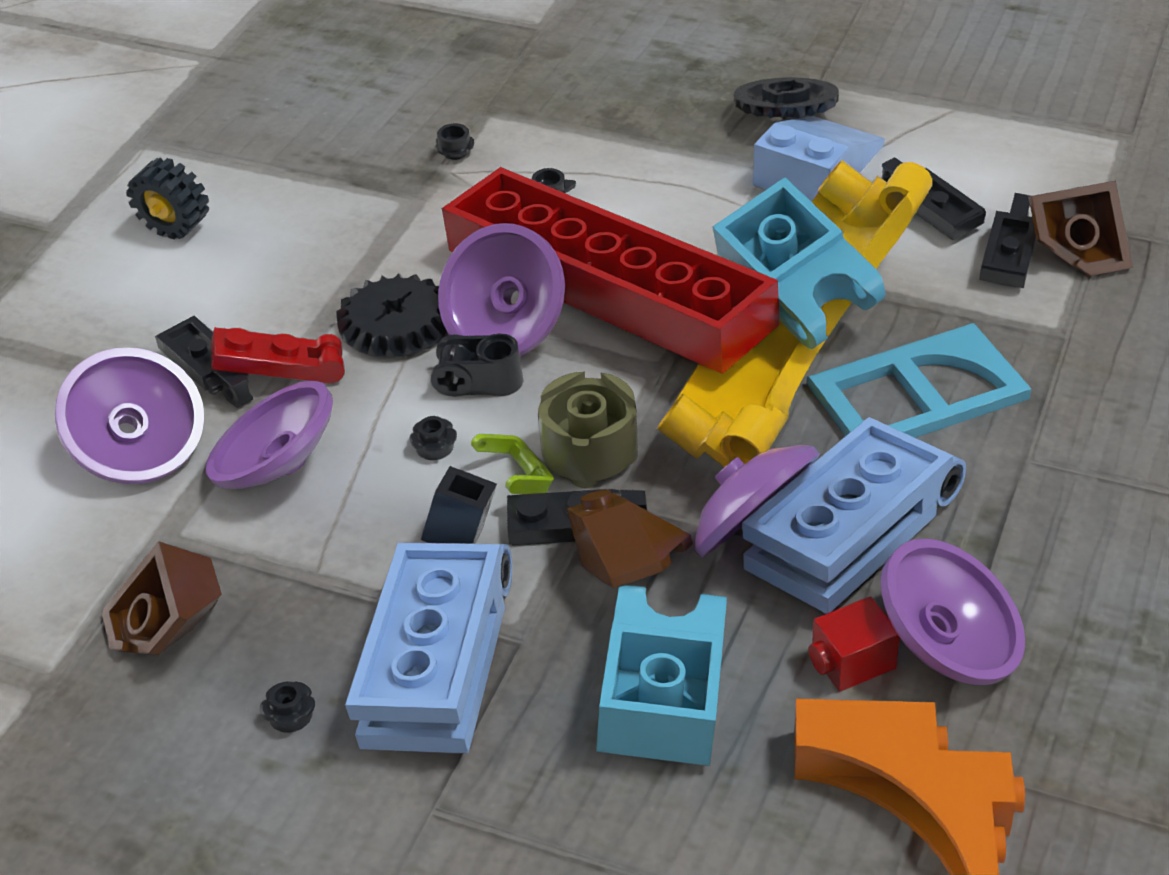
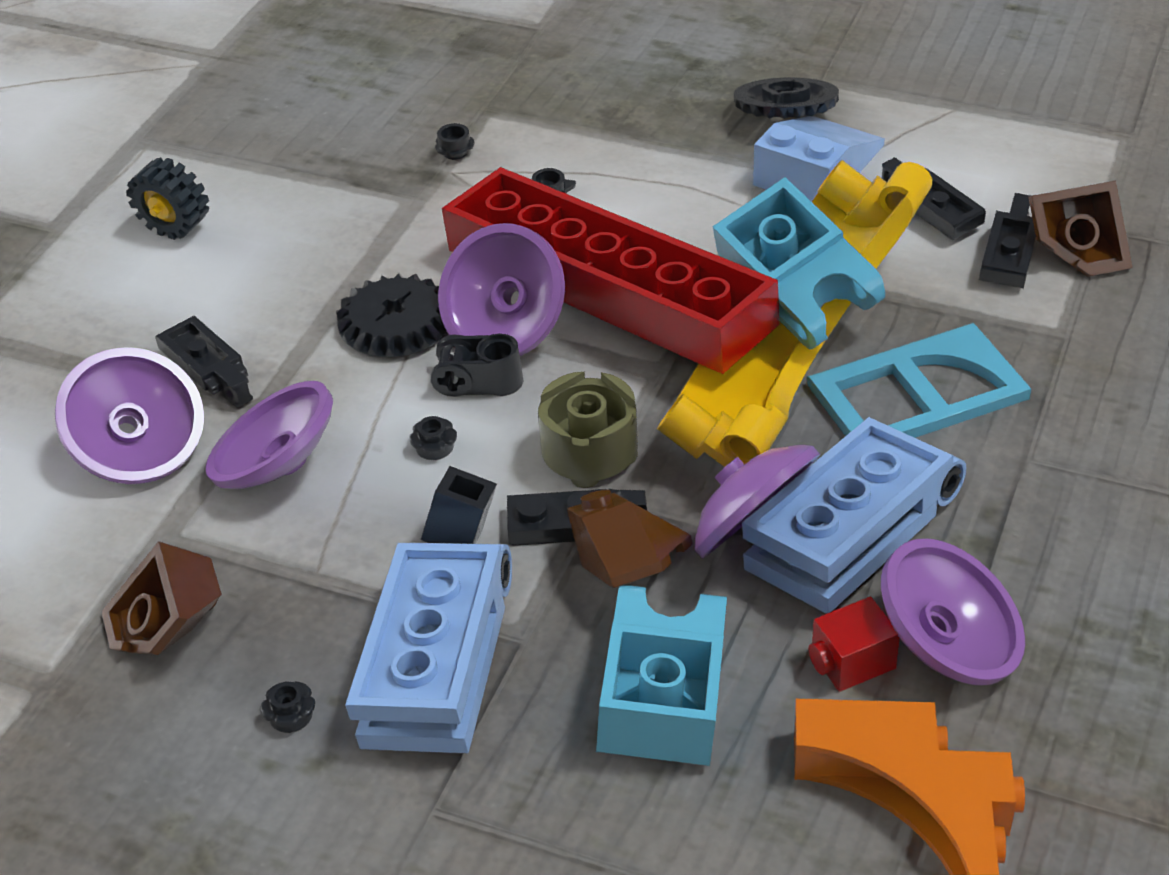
(278, 355): red plate -> none
(538, 476): lime piece -> none

